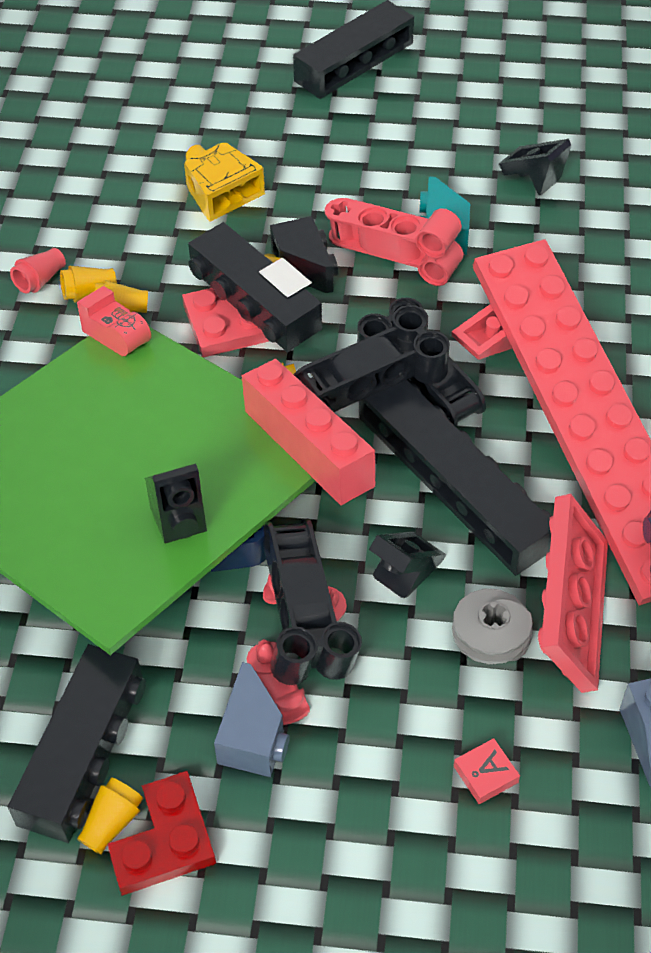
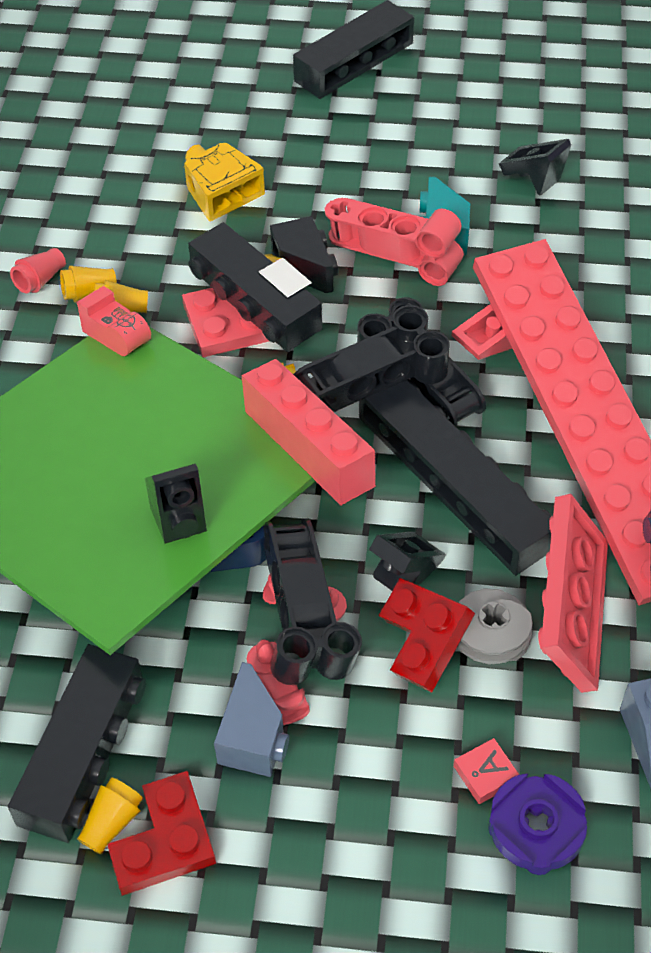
(434, 629): none -> red plate
(531, 848): none -> dark purple plate

